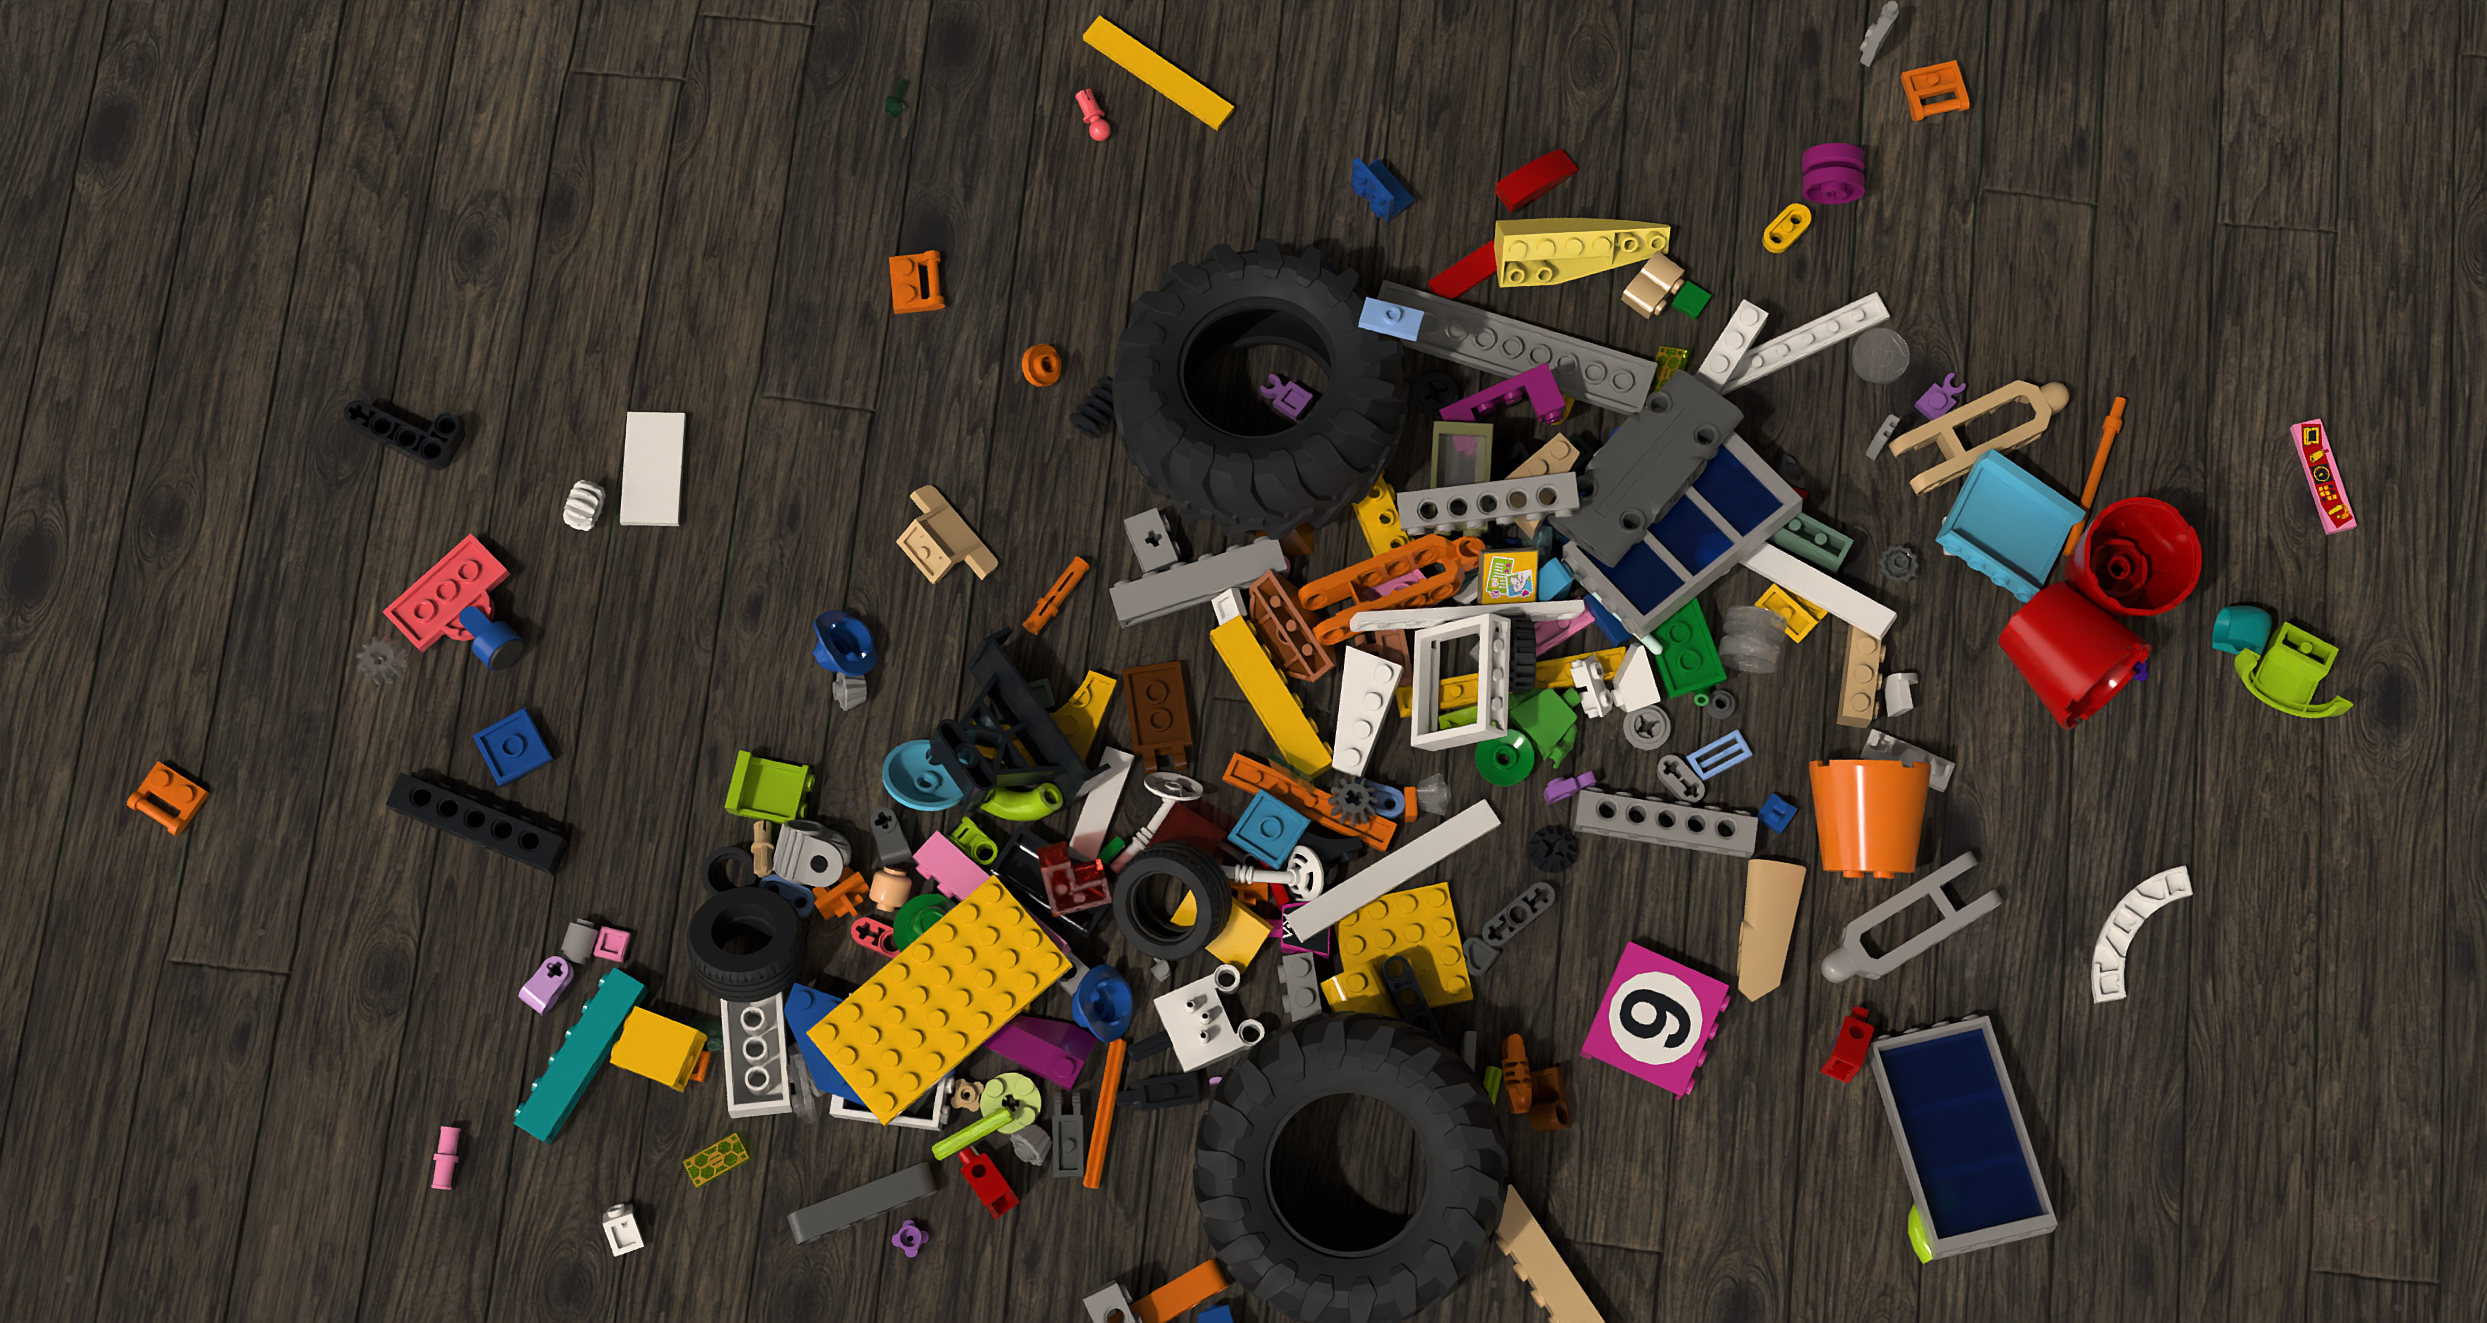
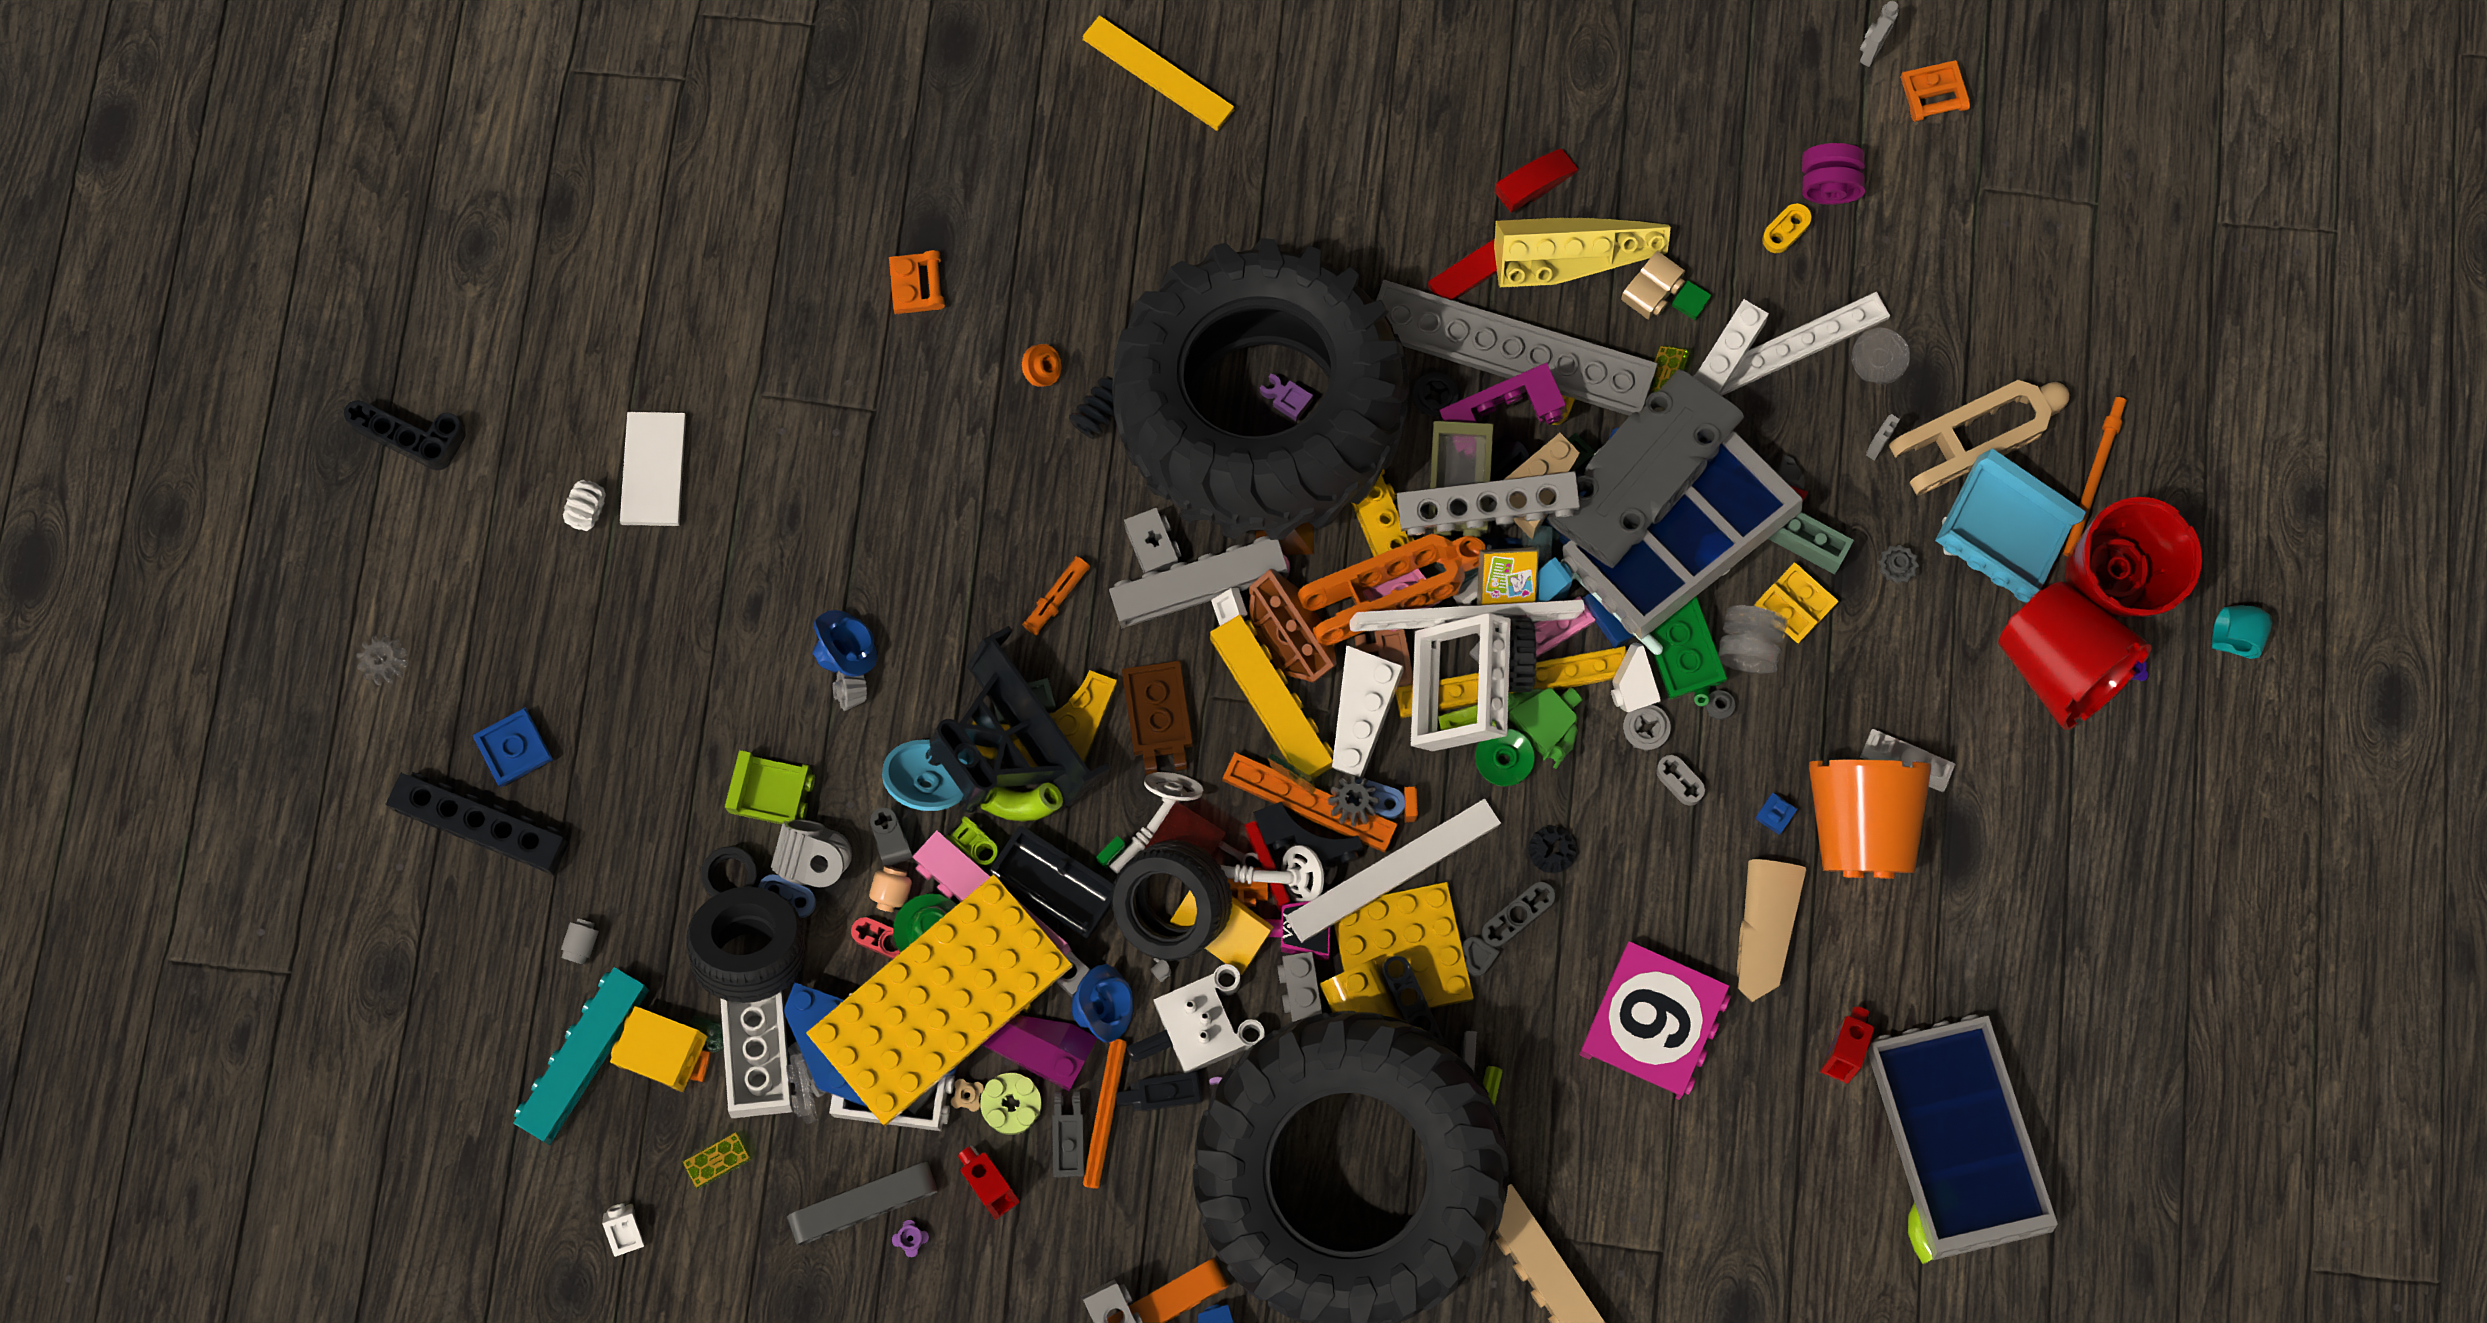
(172, 789): orange plate -> none
(446, 1158): bright pink pin -> none
(457, 603): coral plate -> none
(545, 987): lavender piece -> none
(612, 944): bright pink tile -> none
(762, 849): tan axle -> none
(842, 897): orange hips -> none
(893, 105): clear green hand -> none
(943, 539): tan plate -> none
(973, 1133): lime axle -> none
(1031, 1144): light grey piece -> none
(1069, 885): clear red brick -> none
(1099, 128): coral pin -> none
(1100, 807): white tile -> none
(1269, 829): dark azure tile -> none
(1380, 188): blue bracket -> none
(1391, 319): light blue plate -> none
(1433, 794): clear piece -> none
(1516, 1074): orange hinge -> none
(1551, 1102): reddish brown plate -> none
(1561, 788): medium lavender plate -> none
(1597, 698): white hinge -> none
(1679, 835): light grey brick -> none
(1697, 768): light blue tile -> none
(1820, 589): white tile -> none
(1853, 959): light grey piece -> none
(1860, 679): tan brick -> none
(1897, 693): white tile -> none
(1939, 400): medium lavender plate -> none
(2123, 923): white tile -> none
(2291, 673): lime piece -> none
(2323, 476): tile -> none

